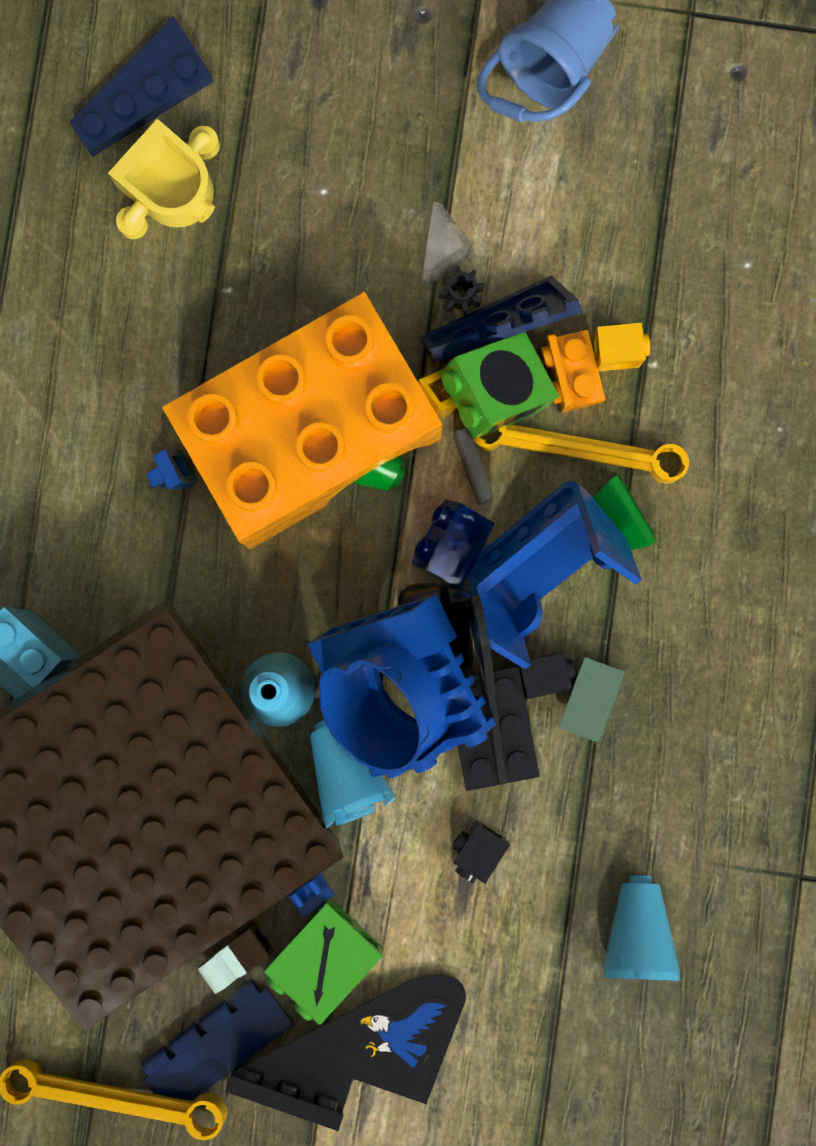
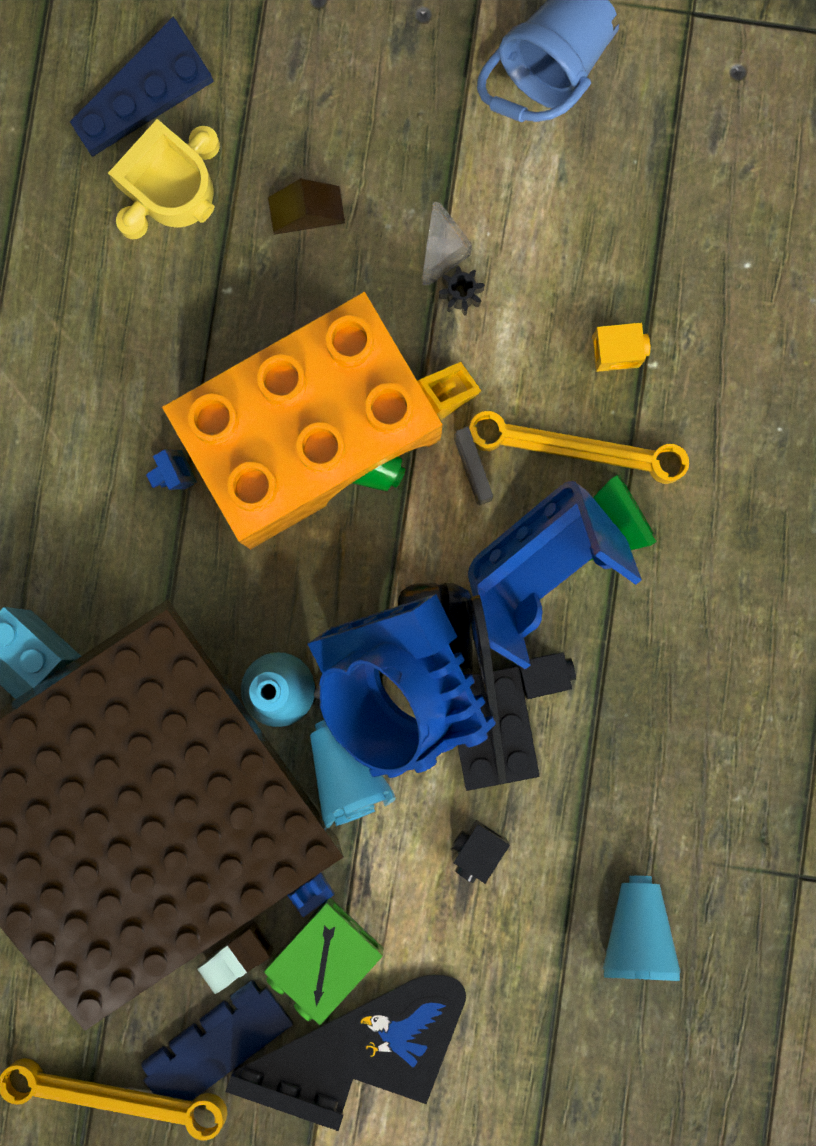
(305, 206): none -> dark brown slope
(452, 542): clear blue bracket -> none
(498, 384): bright green brick -> none
(514, 314): dark blue wing -> none
(573, 370): light orange bracket -> none
(592, 700): sand green hinge -> none

